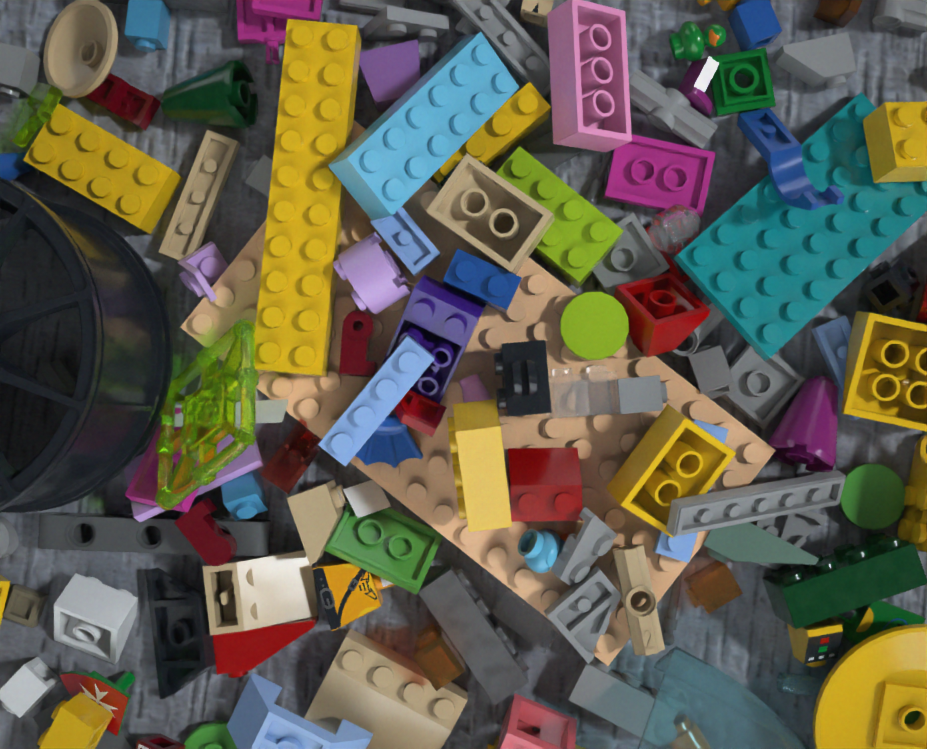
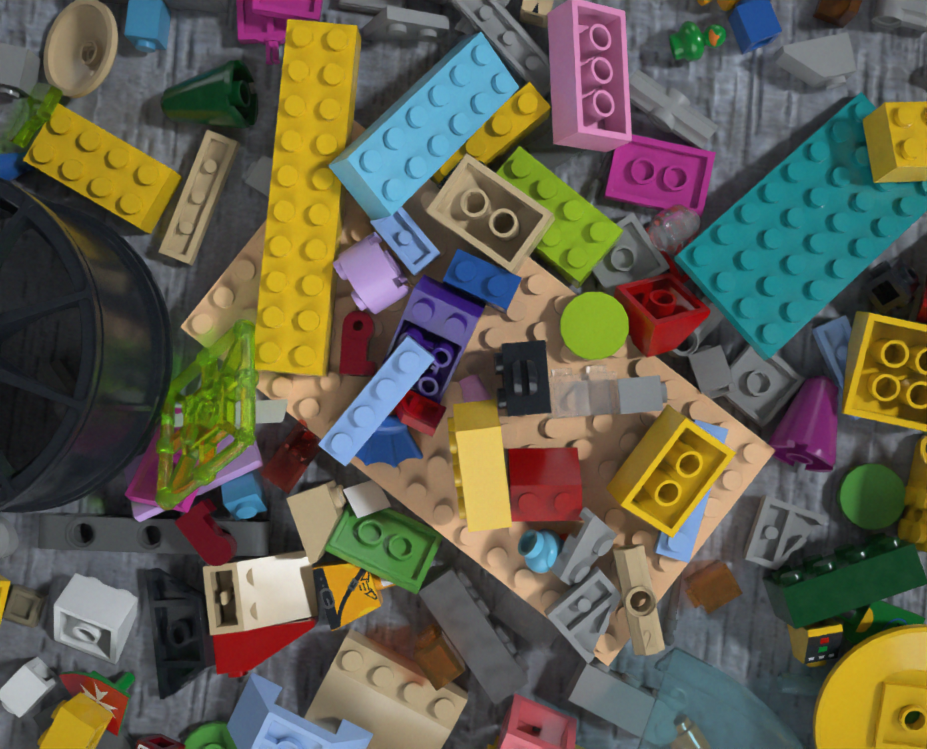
(125, 101): dark red slope -> none
(202, 269): lavender bracket -> none
(390, 72): medium lavender torso -> none
(696, 82): magenta tile -> none
(731, 98): green piece -> none
(753, 544): sand green slope -> none
(754, 502): light grey tile -> none
(785, 161): blue piece -> none

